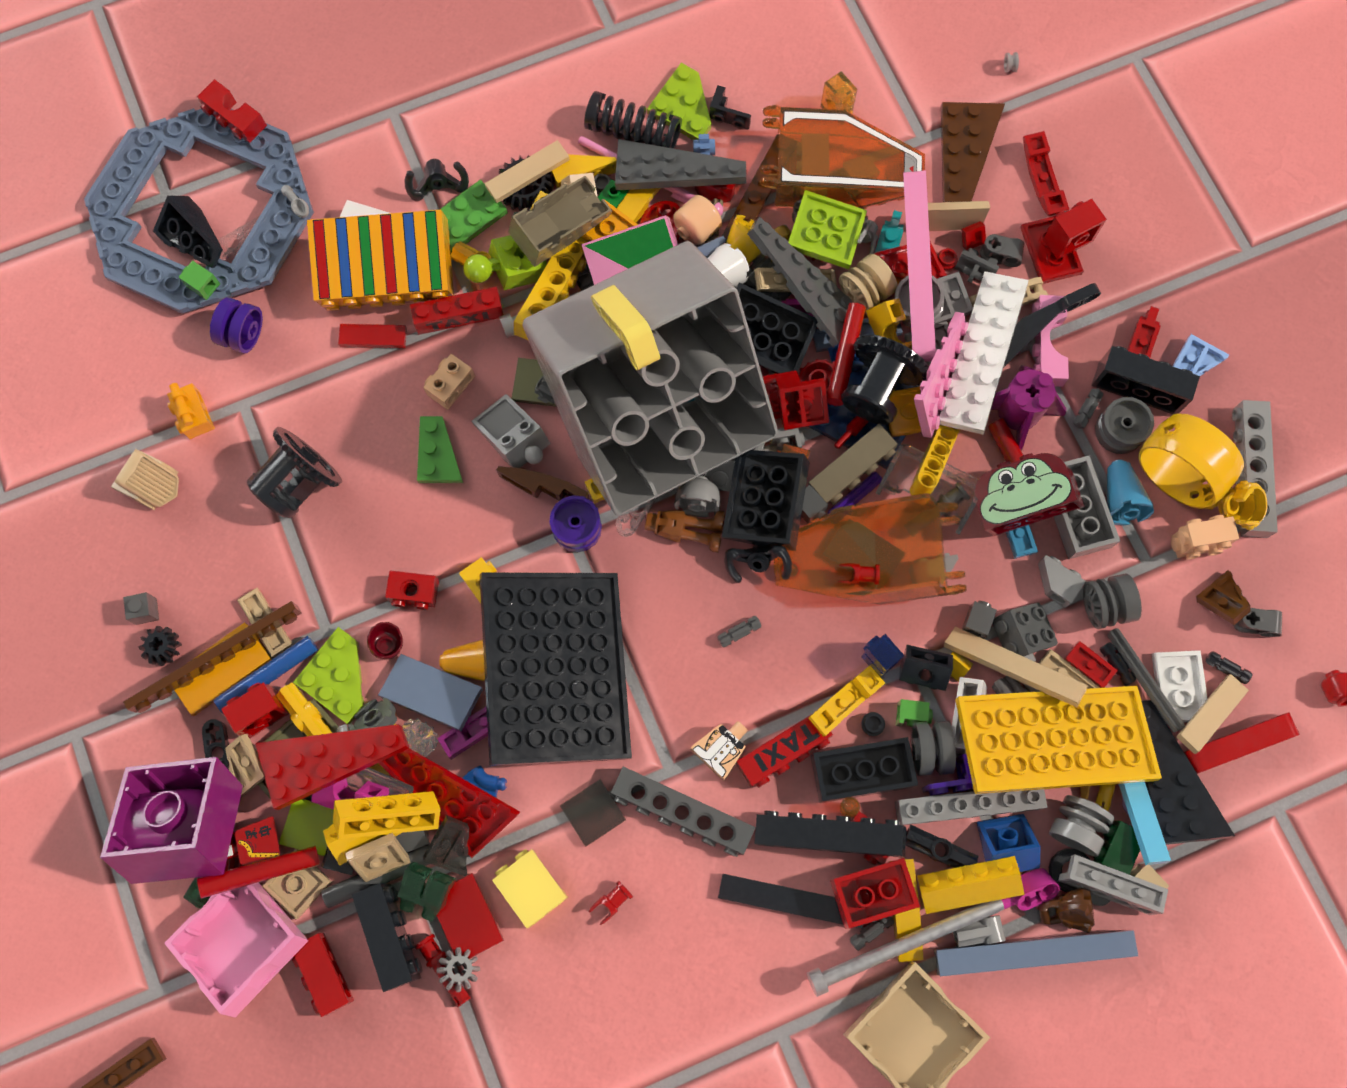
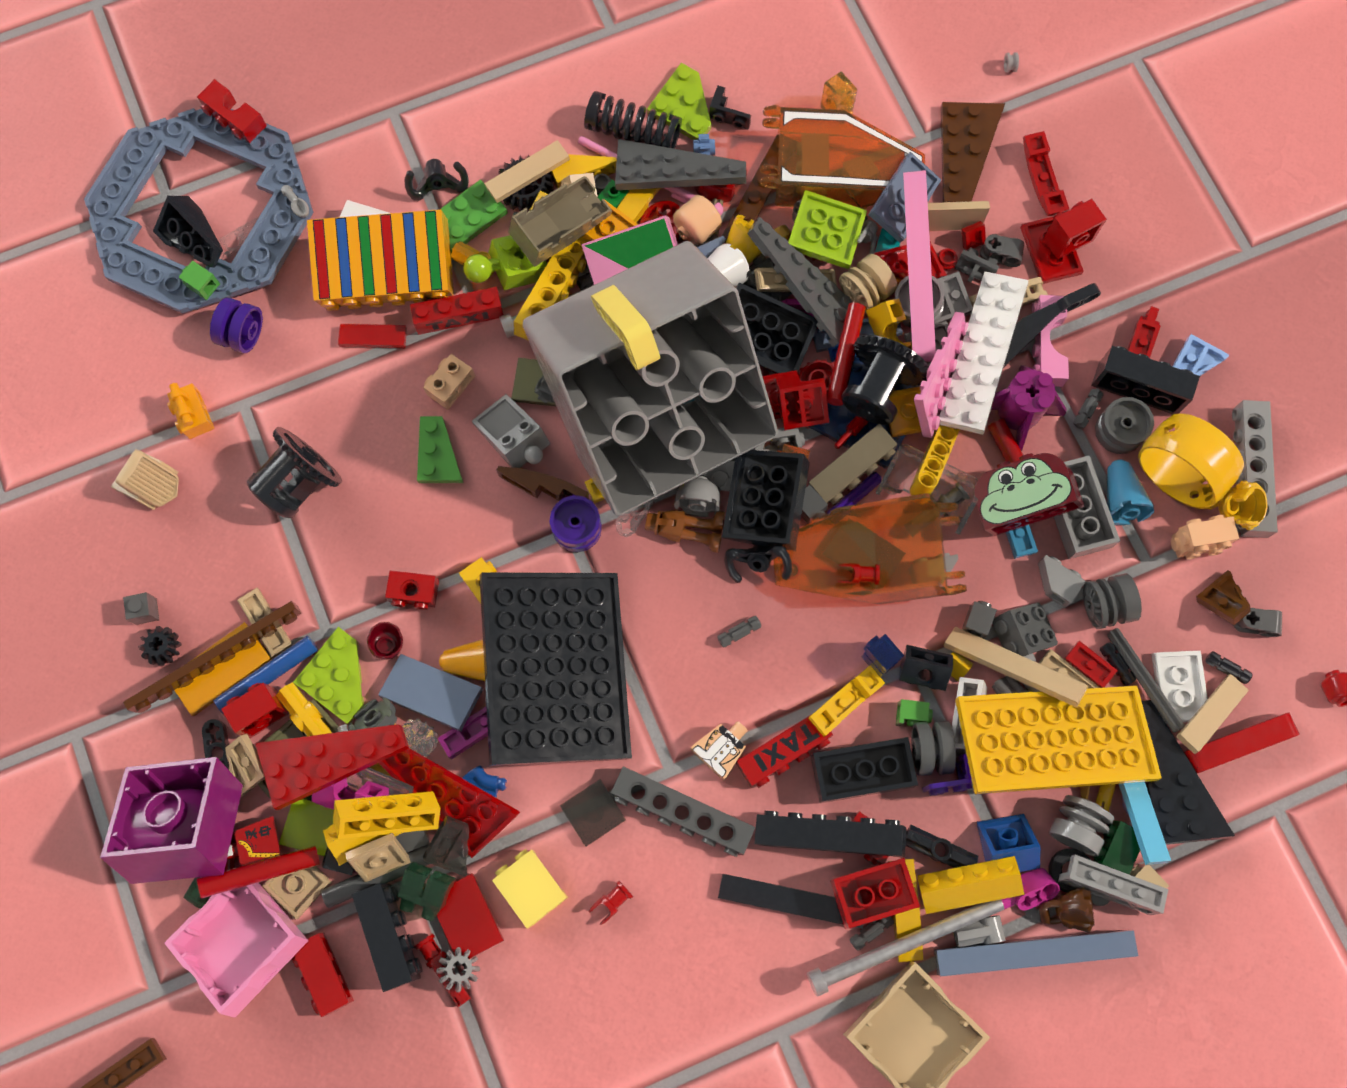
(849, 807): clear orange pin -> none
(873, 724): black plate -> none
(890, 206): none -> sand blue tile
(967, 805): light grey brick -> none

